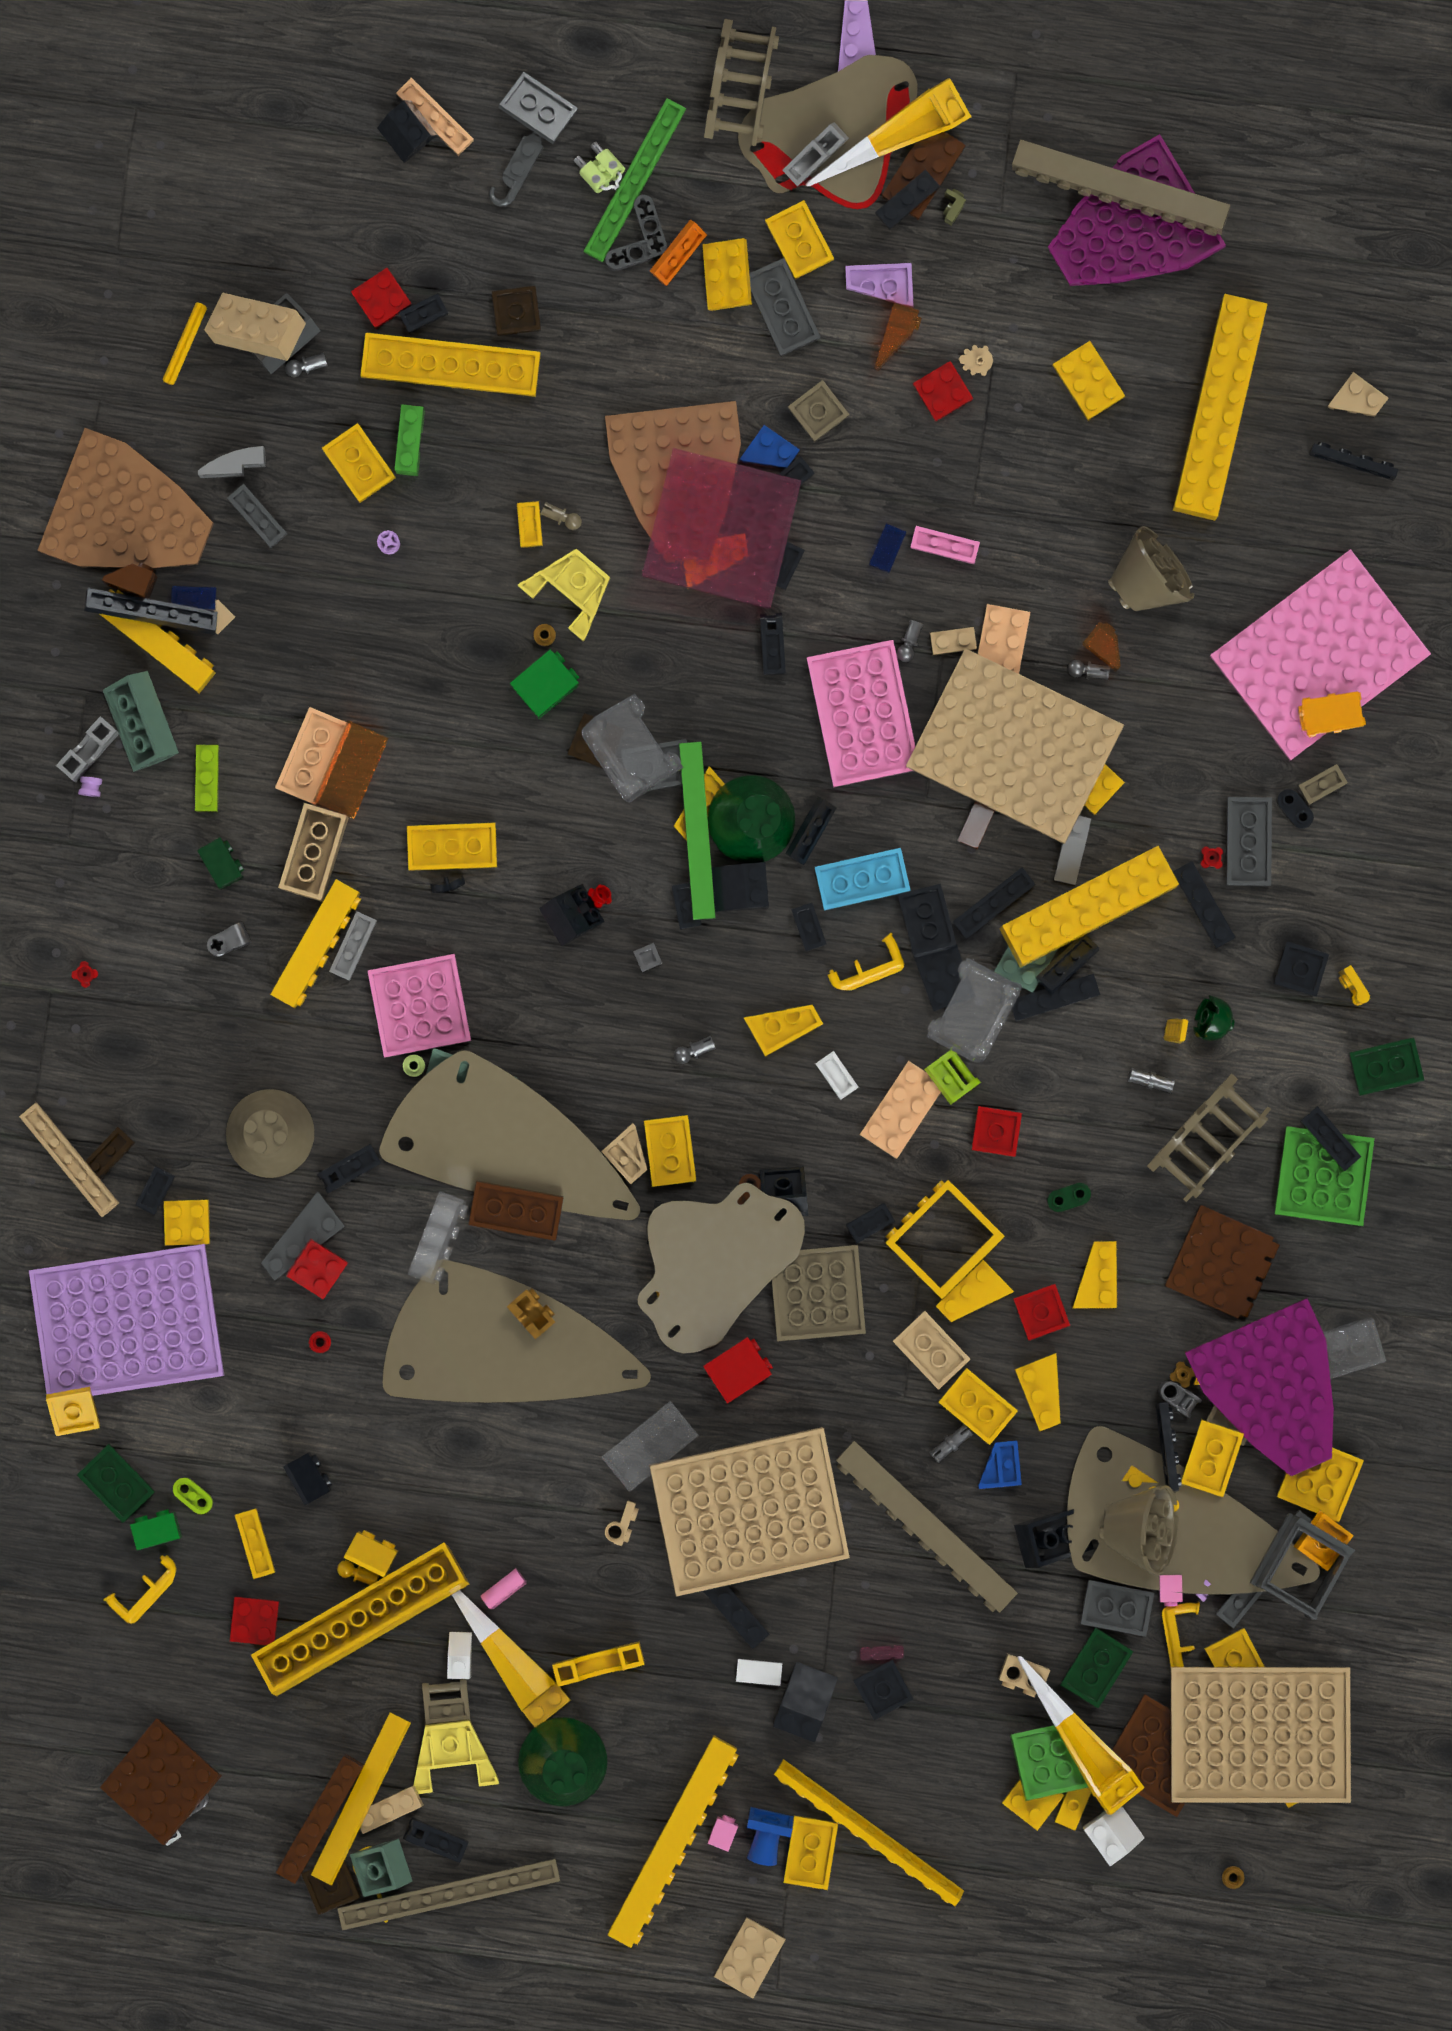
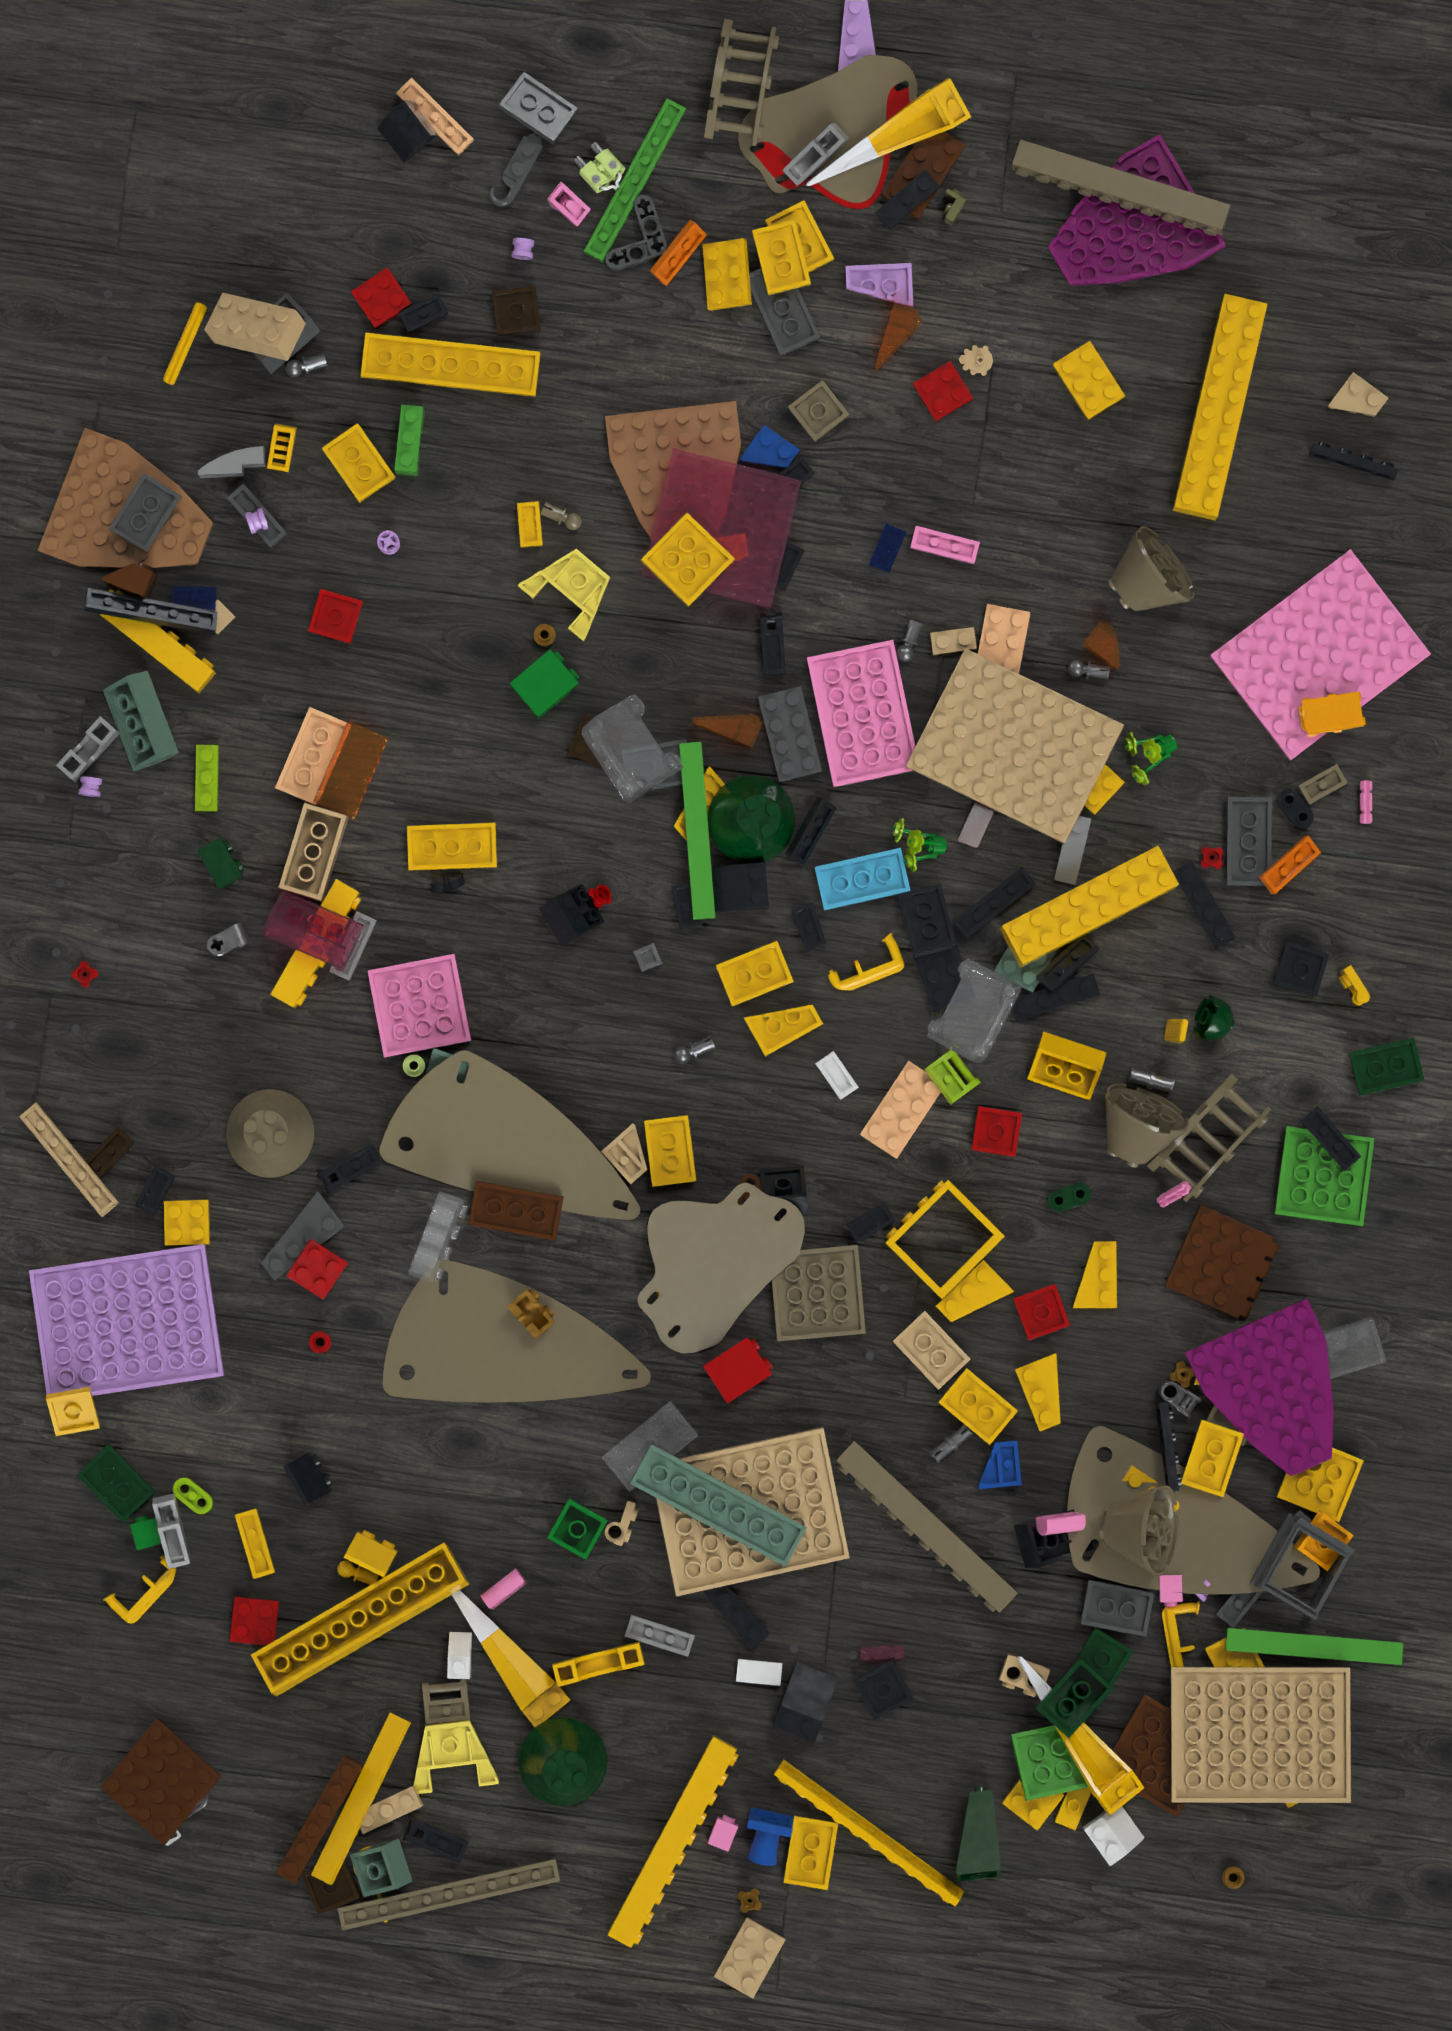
(145, 512): none -> dark grey plate
(171, 1530): none -> light grey slope
(256, 520): none -> lavender wheel
(286, 429): none -> yellow slope
(312, 929): none -> clear pink slope
(335, 616): none -> red plate
(522, 249): none -> lavender wheel
(568, 204): none -> bright pink slope
(577, 1528): none -> green brick
(659, 1635): none -> light grey plate
(687, 559): none -> yellow plate
(717, 1505): none -> sand green plate
(736, 727): none -> clear orange slope
(745, 1905): none -> pearl gold plate
(754, 973): none -> yellow plate
(781, 257): none -> yellow plate
(790, 734): none -> dark grey plate
(933, 844): none -> plant
(979, 1843): none -> dark green slope
(1060, 1523): none -> bright pink brick
(1066, 1065): none -> yellow slope
(1074, 1697): none -> dark green slope
(1140, 1123): none -> dark tan cone
(1152, 751): none -> plant
(1174, 1194): none -> bright pink axle
(1290, 864): none -> orange plate
(1314, 1646): none -> bright green tile
(1366, 802): none -> bright pink axle

